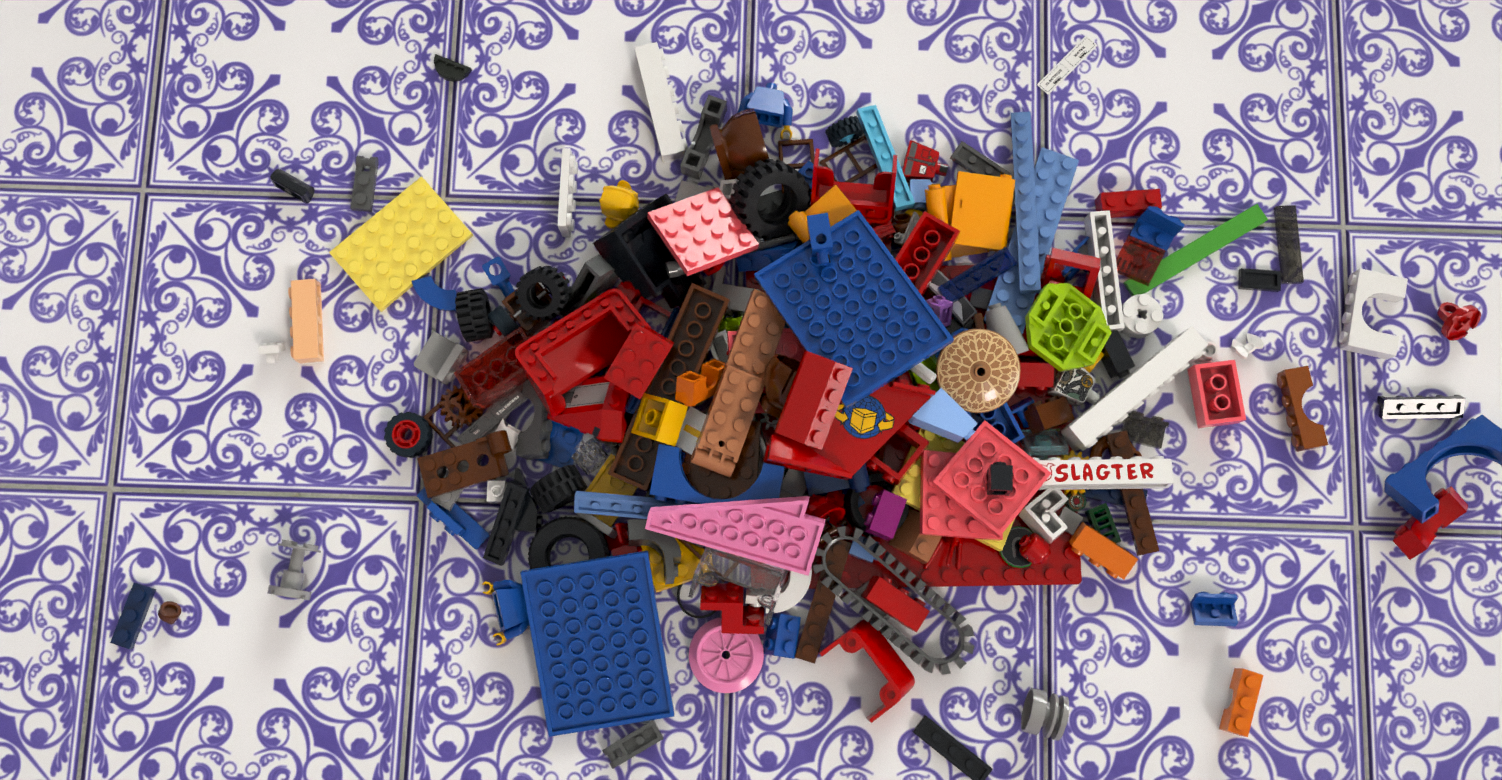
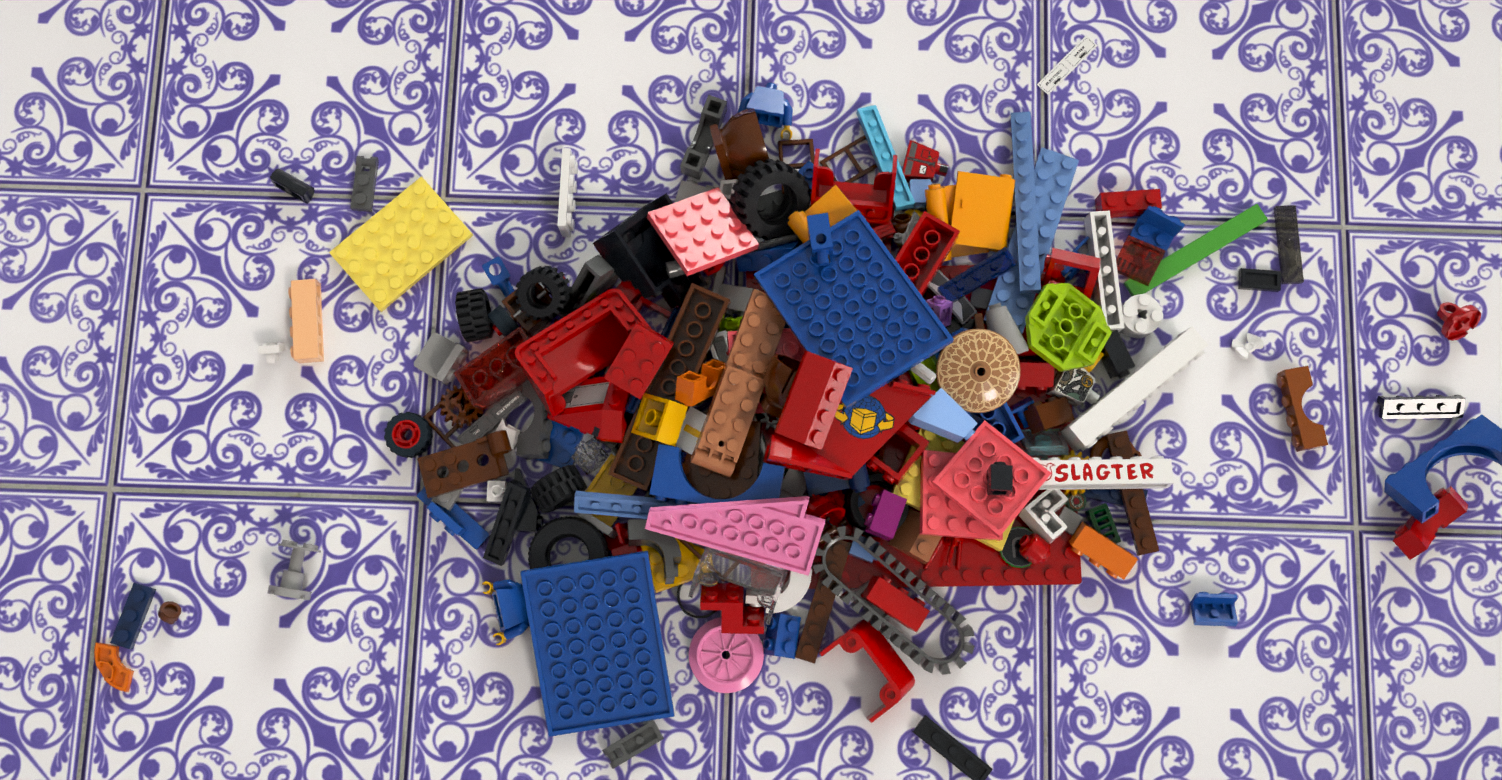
(111, 667): none -> orange tile
(434, 295): blue tile -> none
(450, 69): pearl dark grey tile -> none
(618, 203): yellow piece -> none
(660, 103): white brick -> none
(844, 131): black wheel -> none
(975, 161): dark grey plate -> none
(1049, 715): light grey wheel -> none
(1145, 430): clear smoke bracket -> none
(1212, 354): white plate -> none
(1216, 394): coral brick -> none
(1239, 714): orange arch -> none
(1356, 334): white arch -> none

